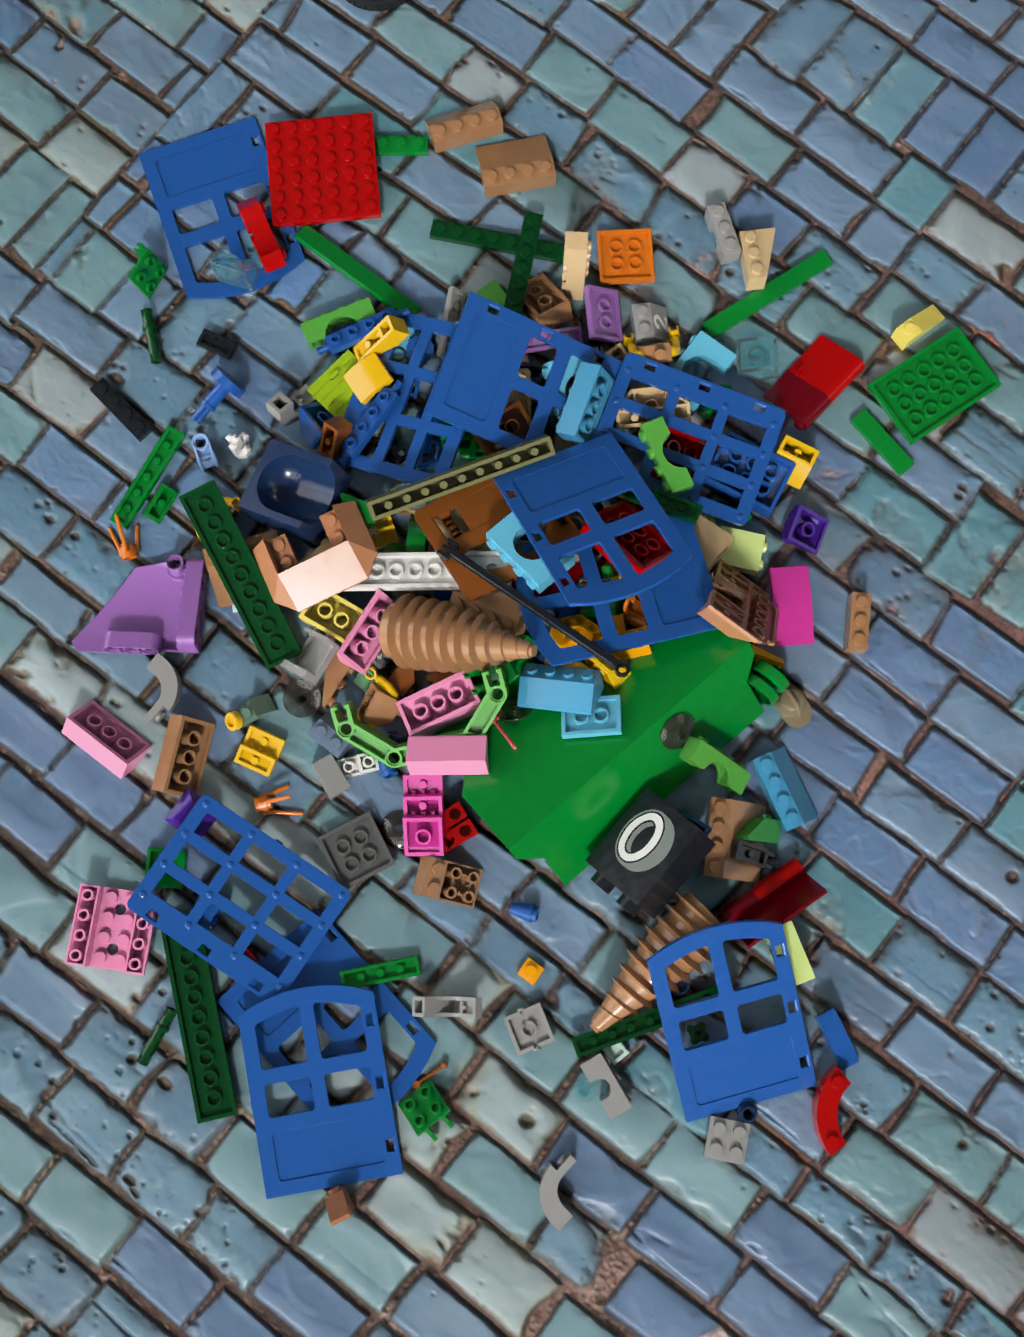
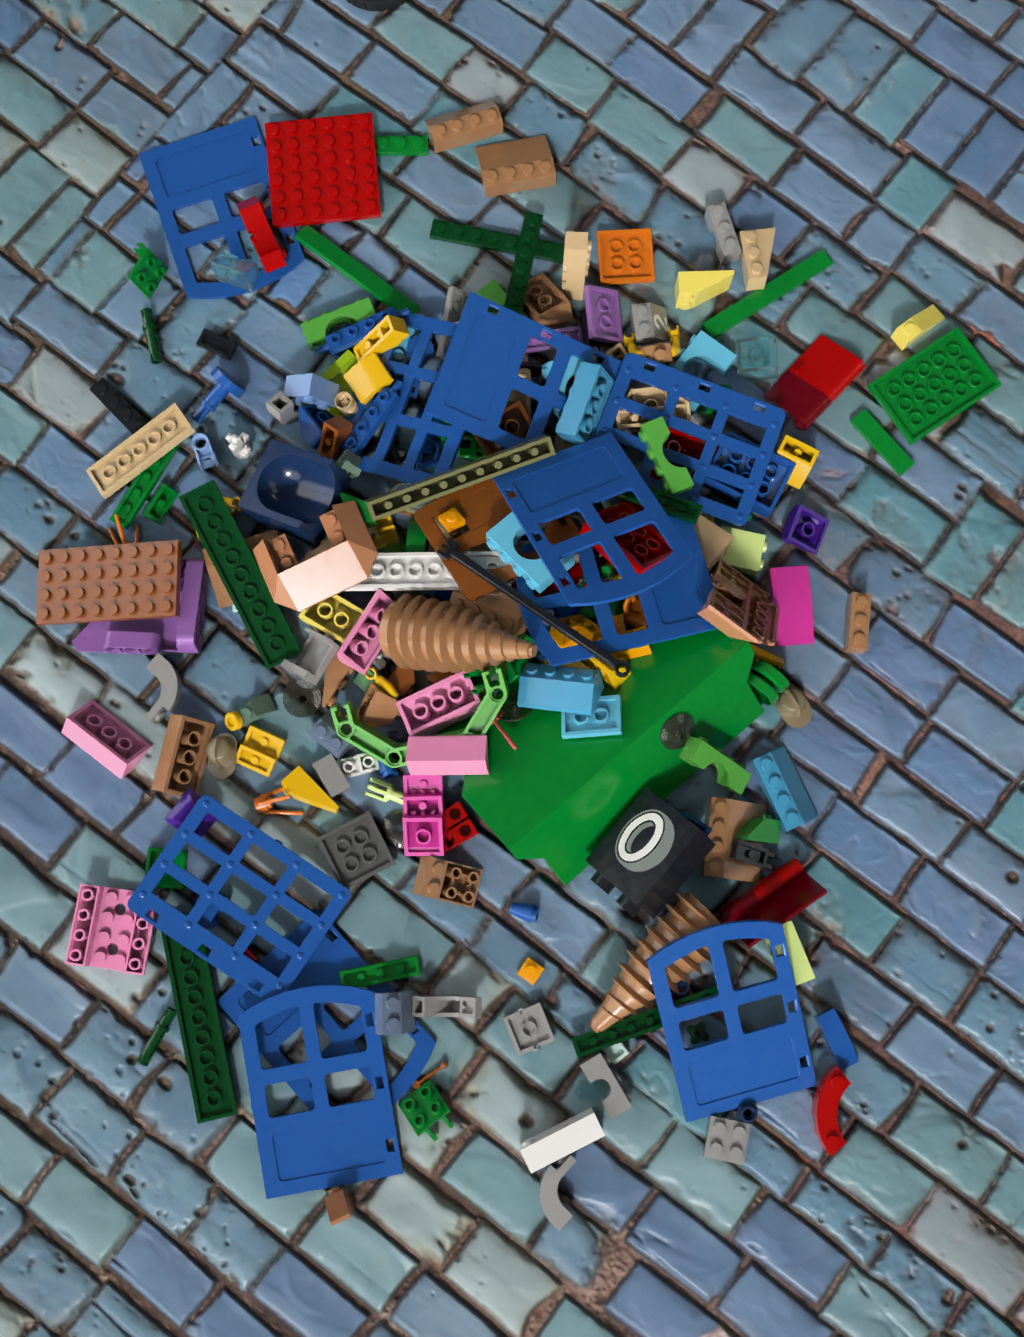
(109, 583): none -> plate
(140, 450): none -> tan plate
(222, 755): none -> dark tan piece
(304, 789): none -> yellow slope
(311, 390): none -> medium blue brick
(346, 404): none -> tan wheel
(349, 463): none -> sand green slope
(389, 793): none -> yellowish green arm
(394, 1012): none -> sand blue slope
(451, 520): none -> light orange plate
(561, 1140): none -> white brick
(700, 286): none -> light yellow slope

